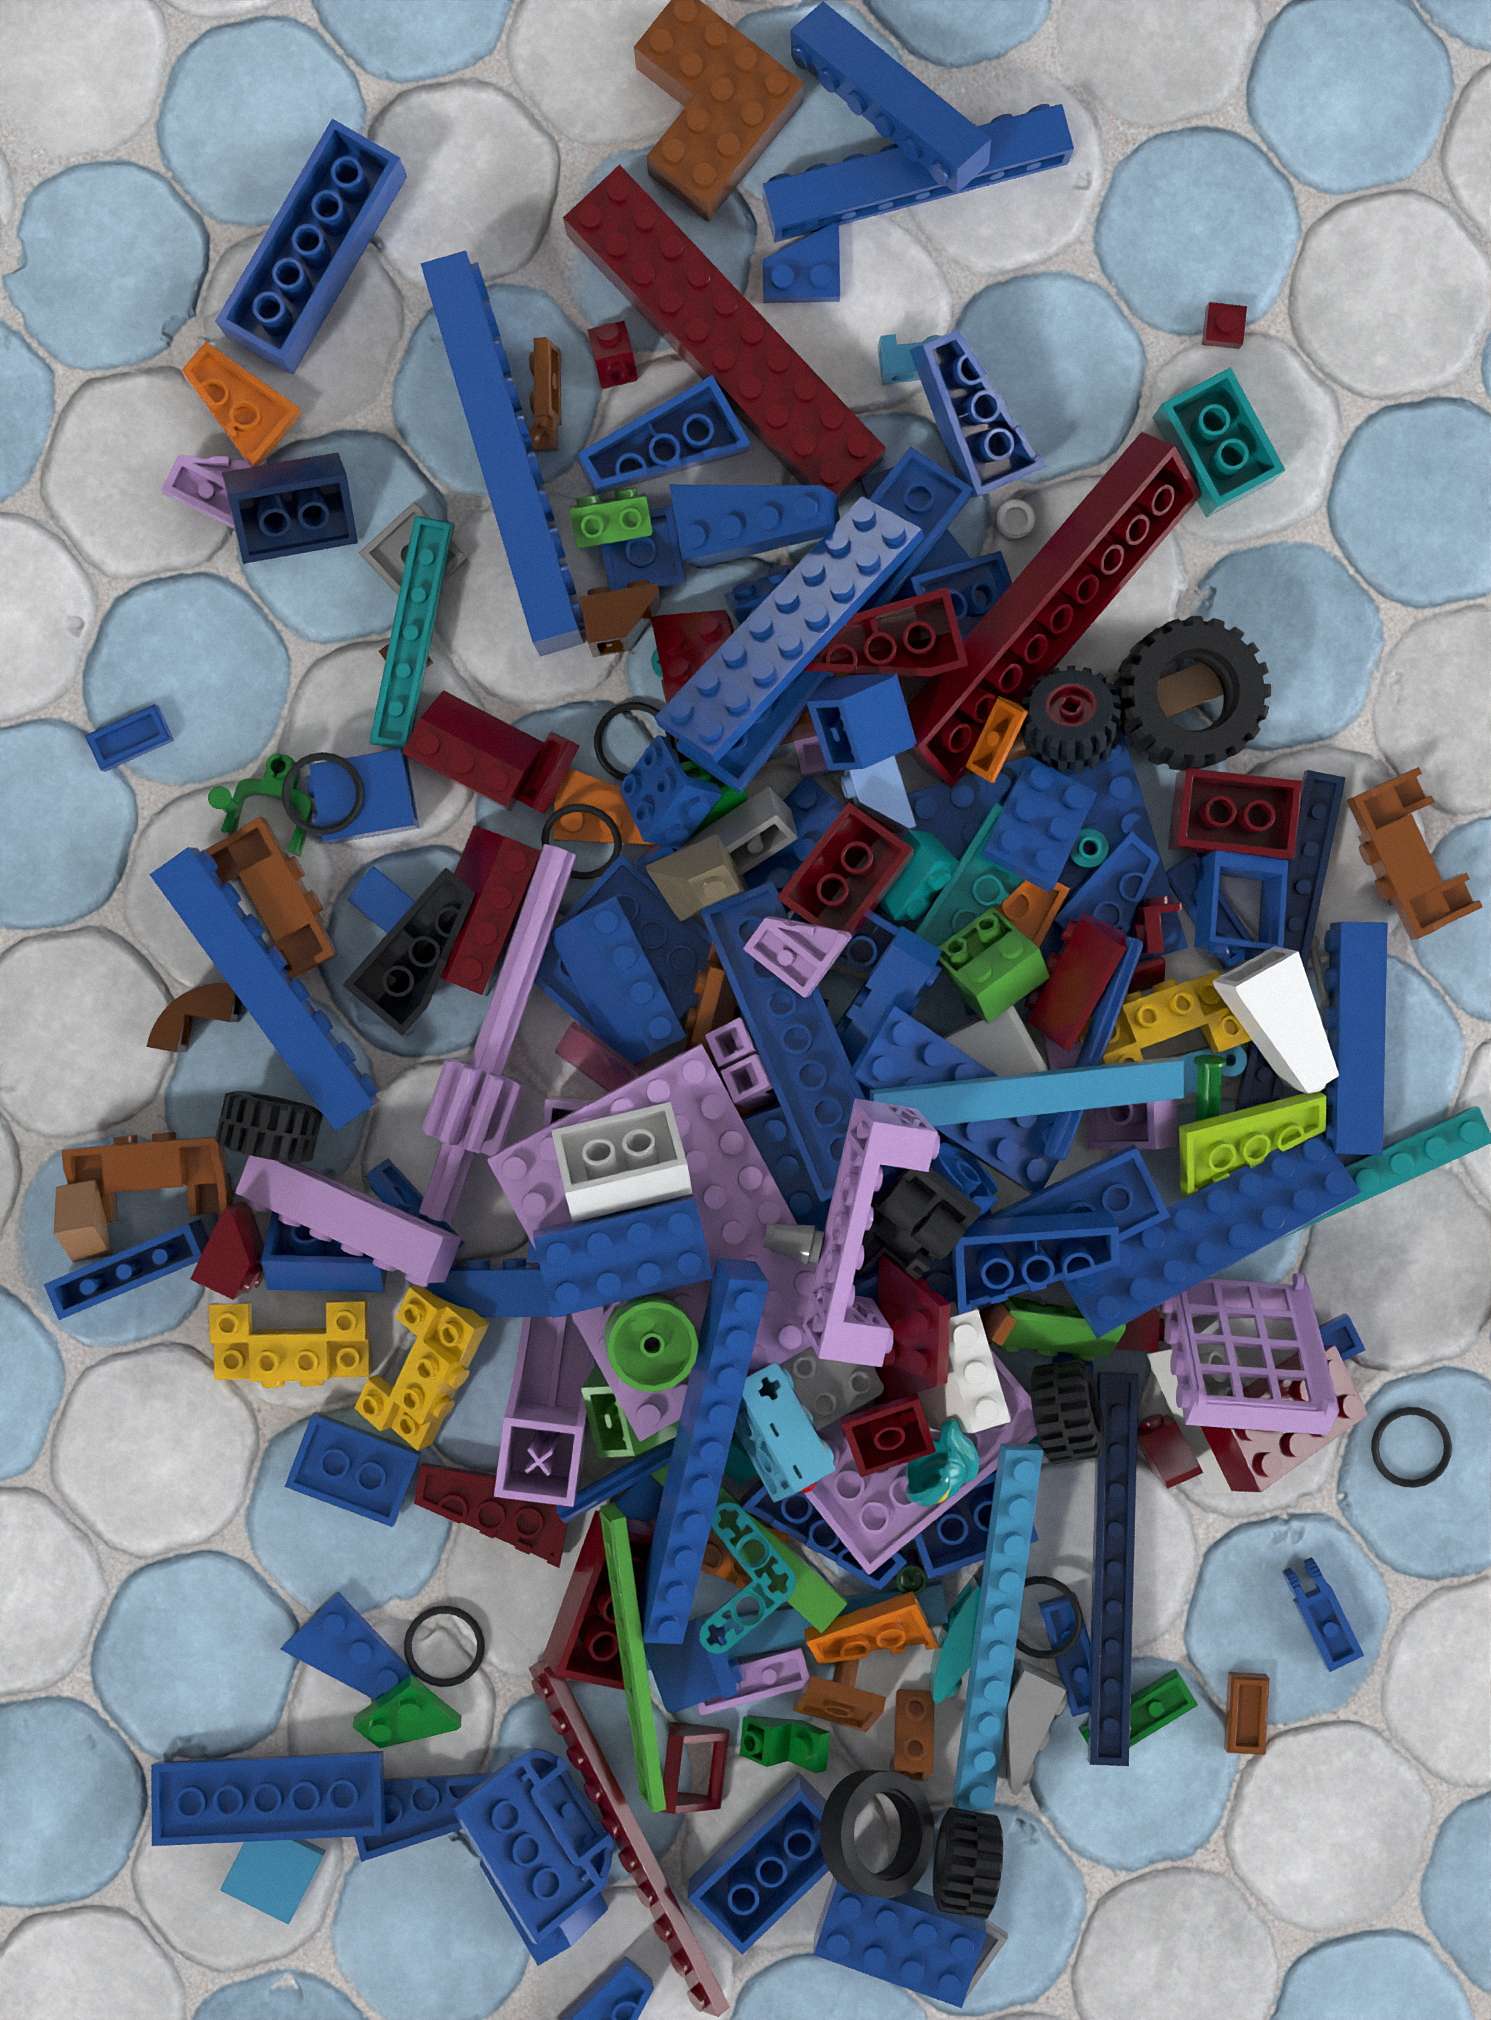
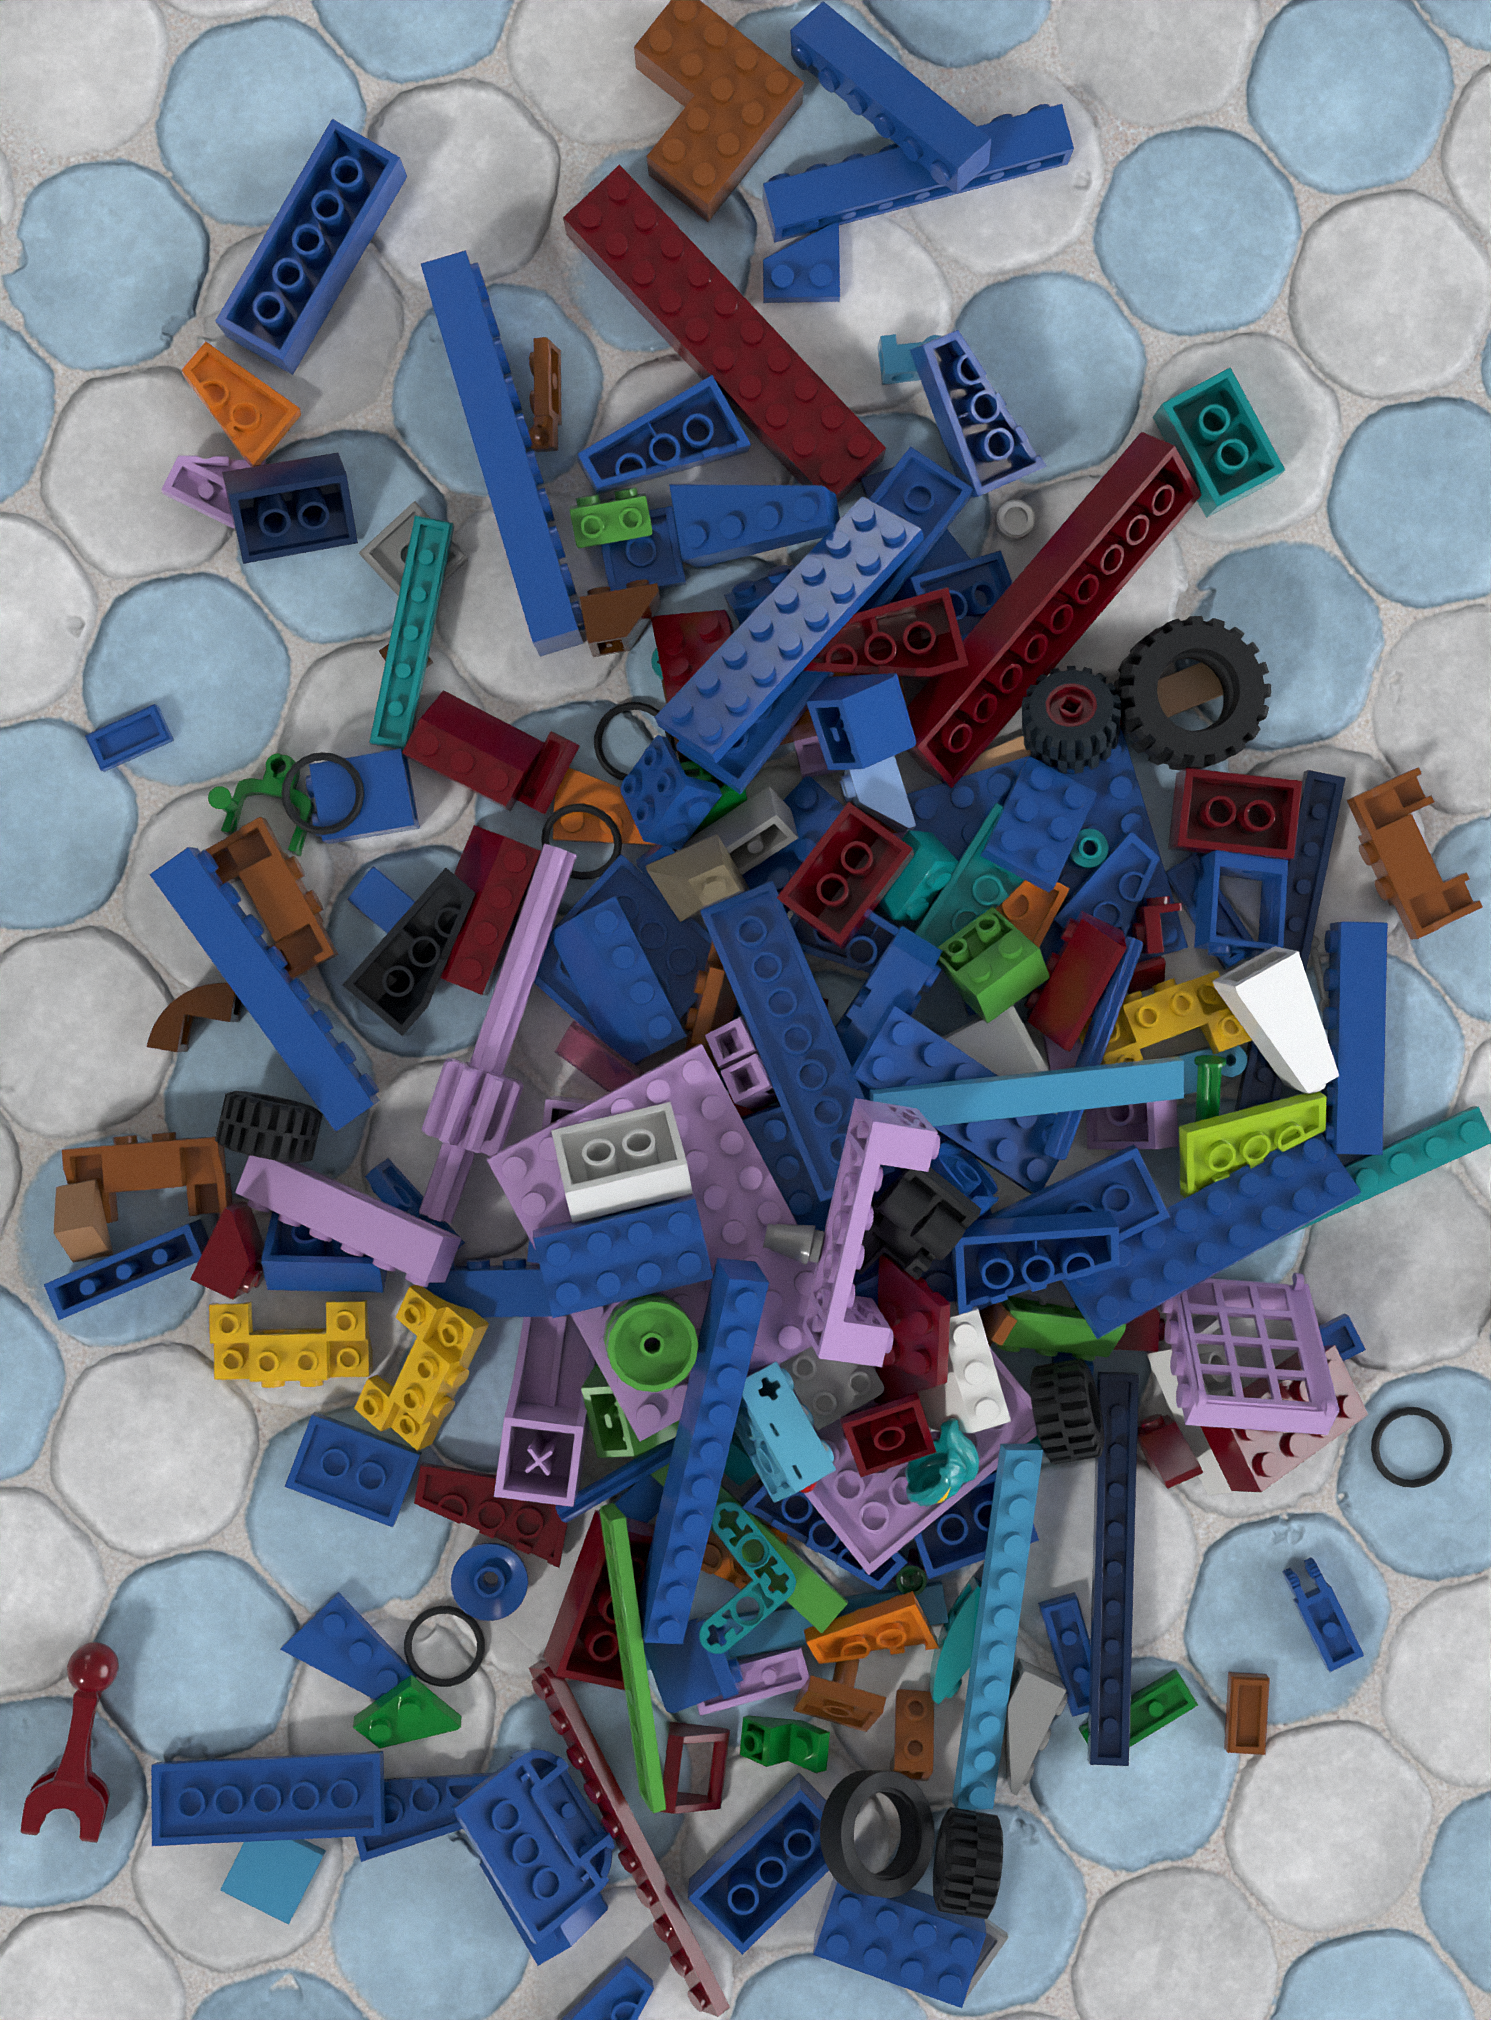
(74, 1783): none -> dark red piece
(484, 1599): none -> blue dish
(613, 354): dark red bracket -> none
(796, 951): lavender wing -> none
(996, 739): orange slope -> none
(1042, 1654): black tyre -> none
(1224, 325): dark red plate -> none

